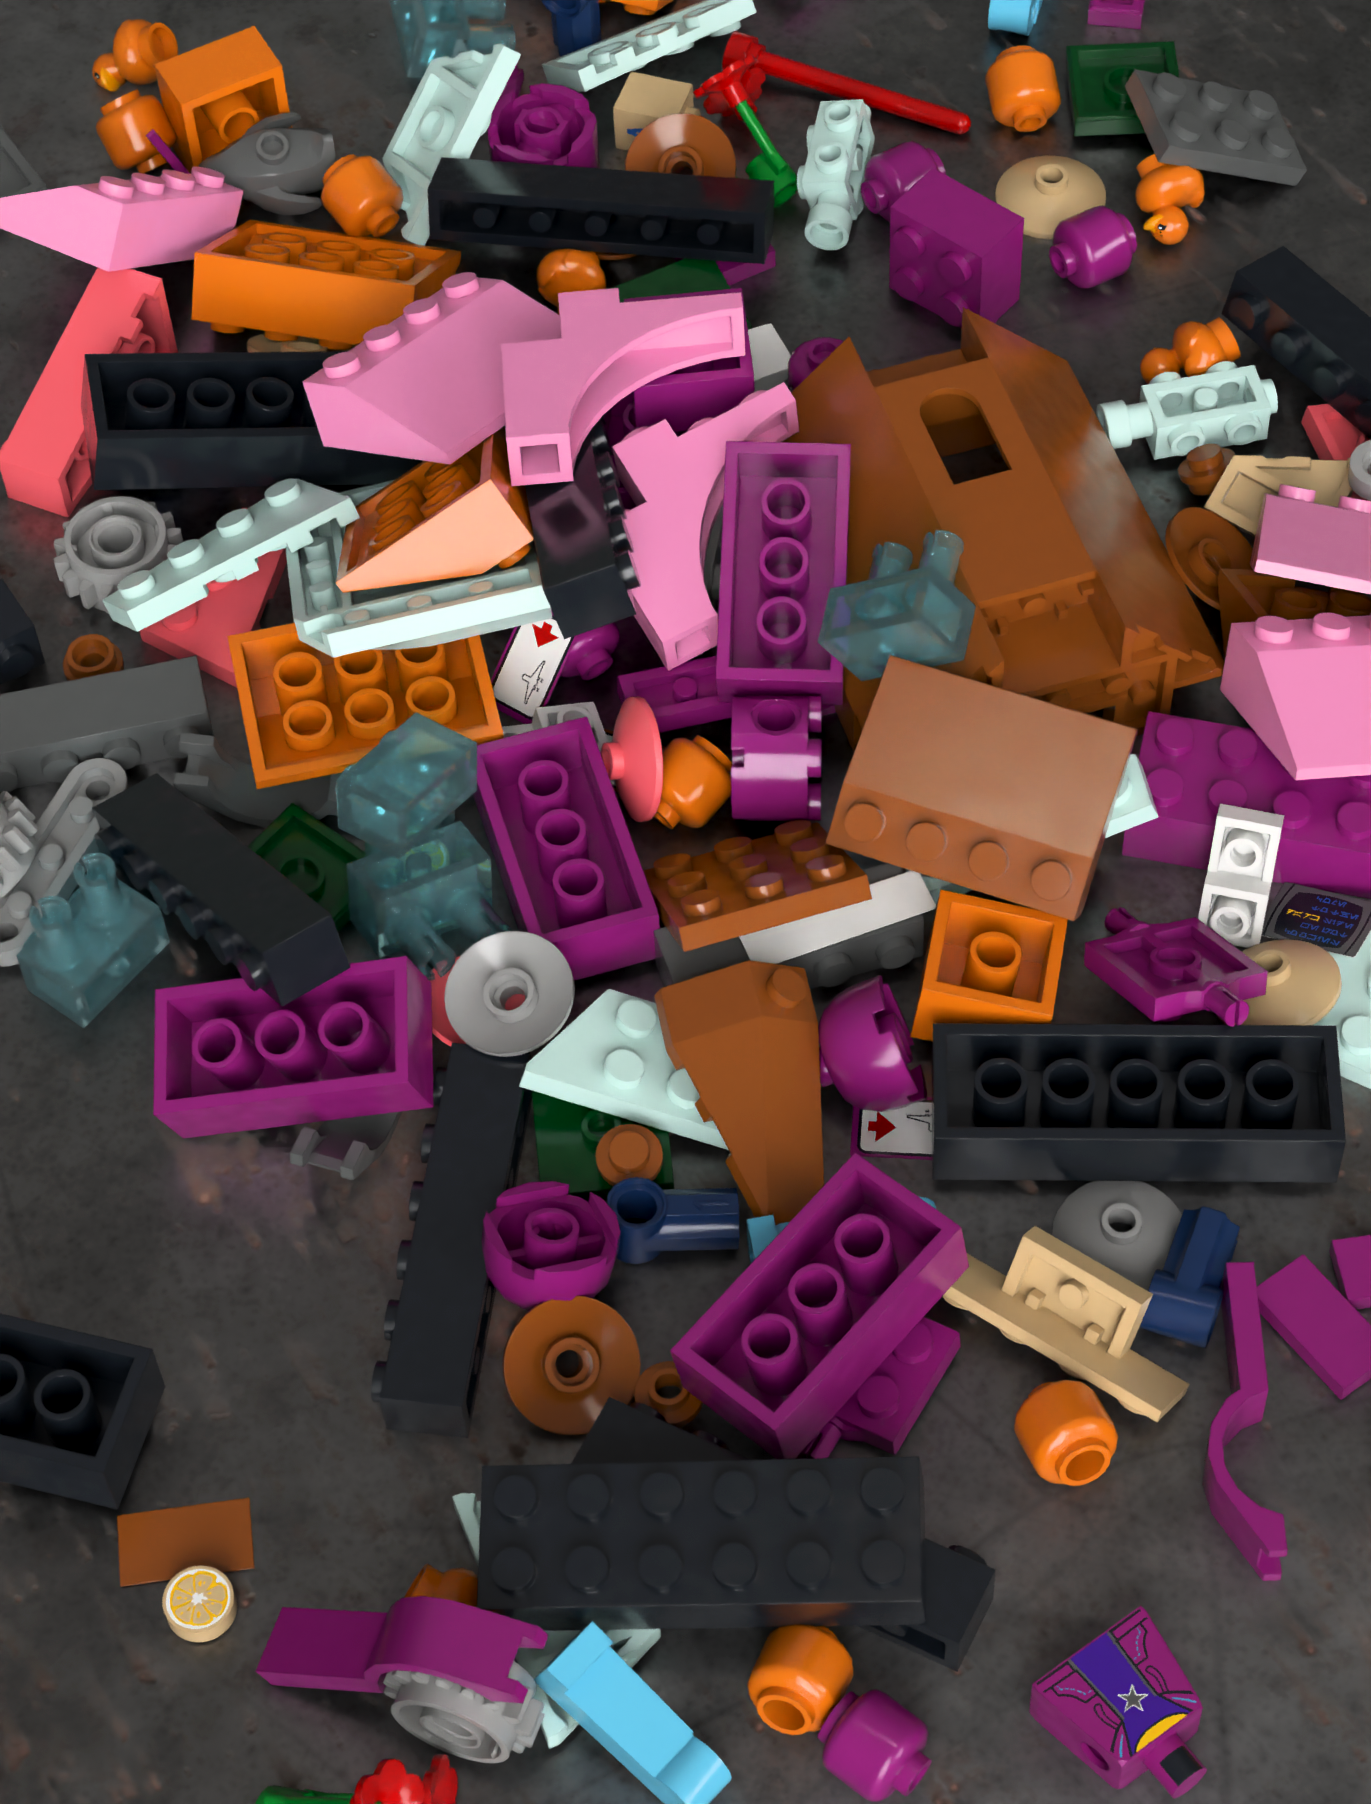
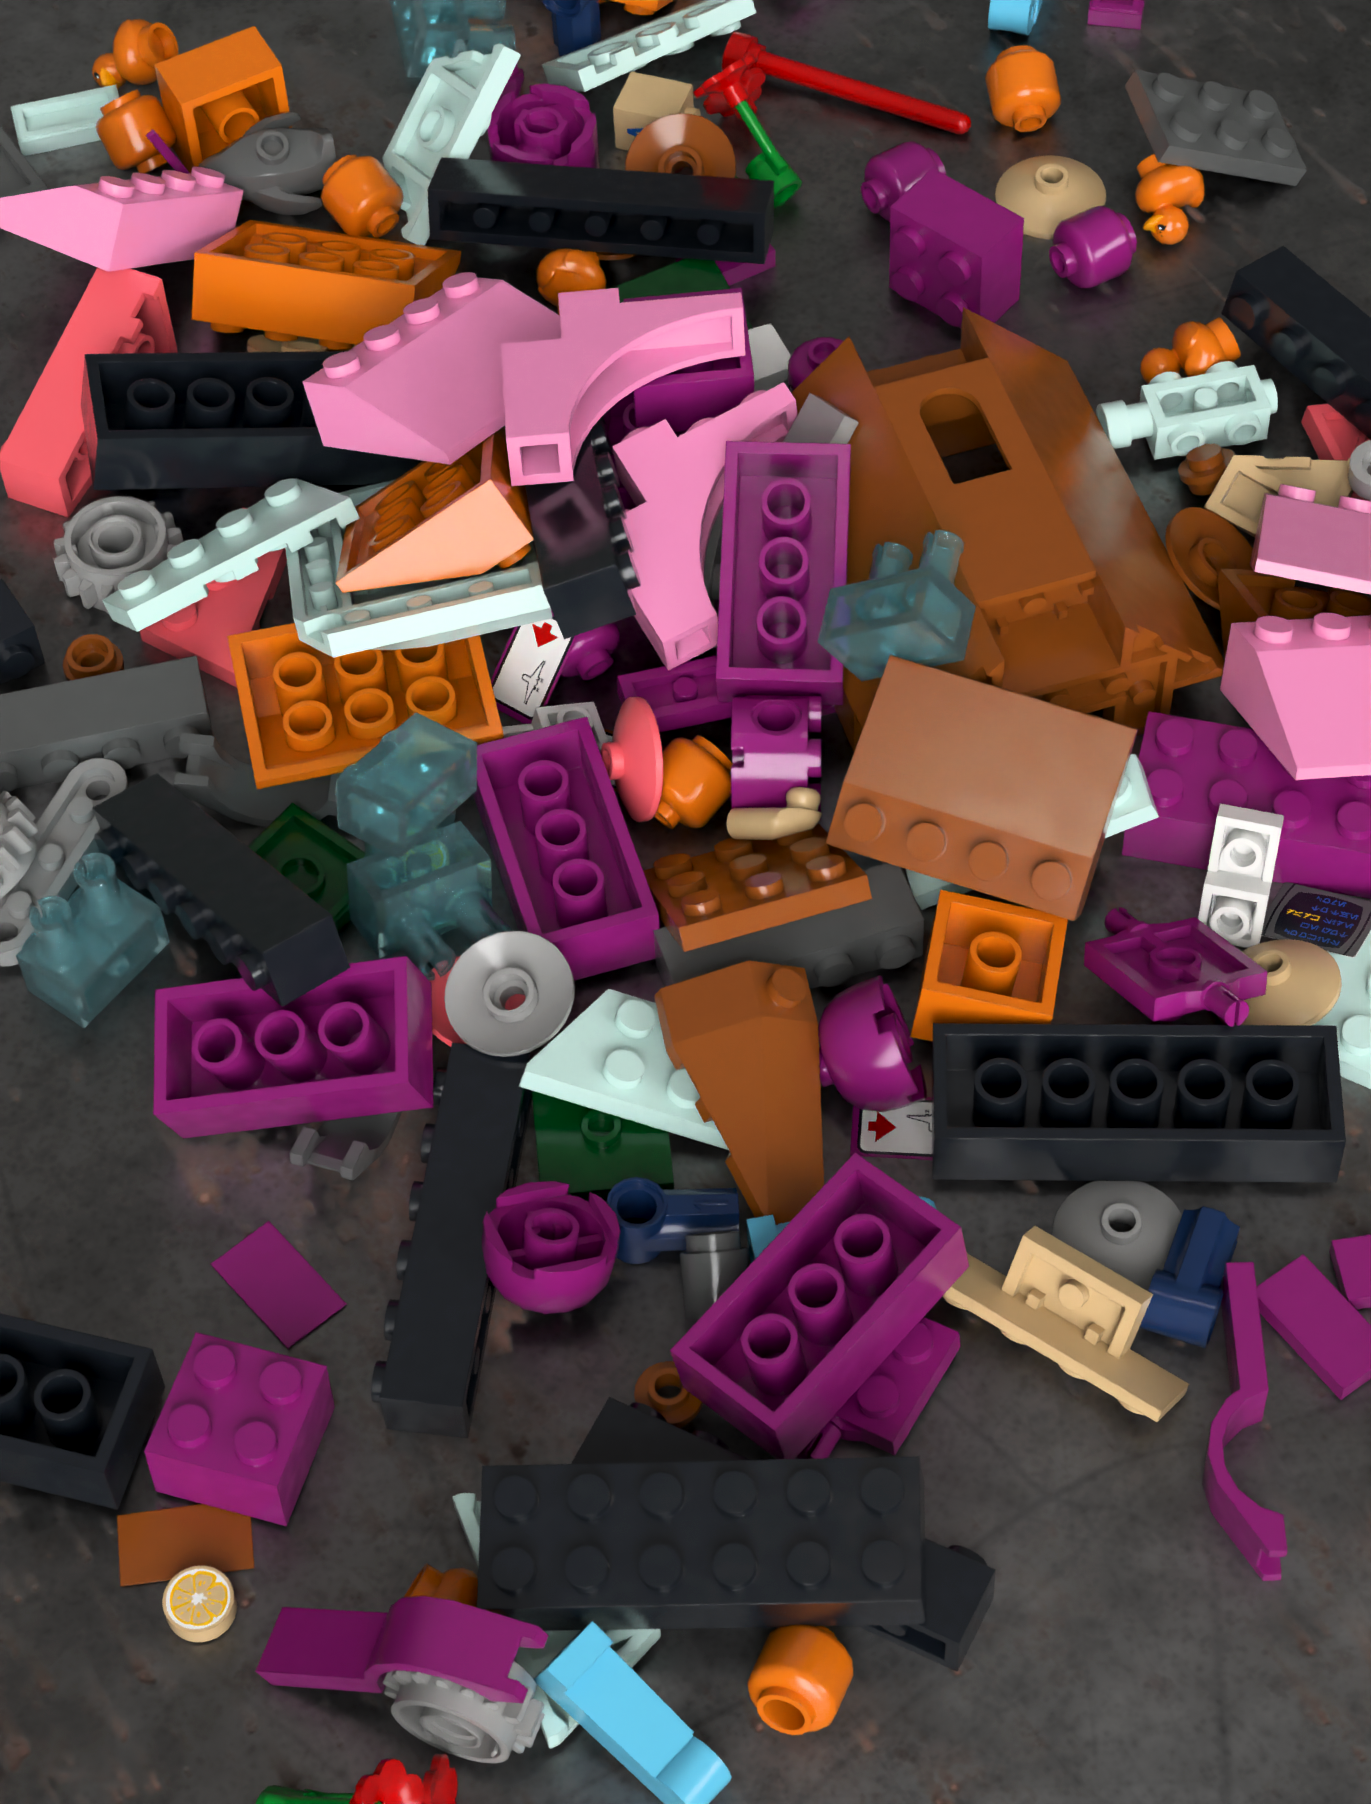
(60, 120): none -> light aqua tile
(240, 1428): none -> magenta brick
(278, 1284): none -> magenta sticker
(606, 1365): dark orange dish -> none
(629, 1153): dark orange plate -> none
(710, 1268): none -> dark grey brick
(772, 823): none -> tan arm
(821, 423): none -> light grey tile
(834, 171): light aqua brick -> none
(875, 1745): magenta head -> none
(890, 903): white sticker -> none
(1066, 1432): orange head -> none
(1099, 79): dark green plate -> none
(1124, 1707): torso -> none

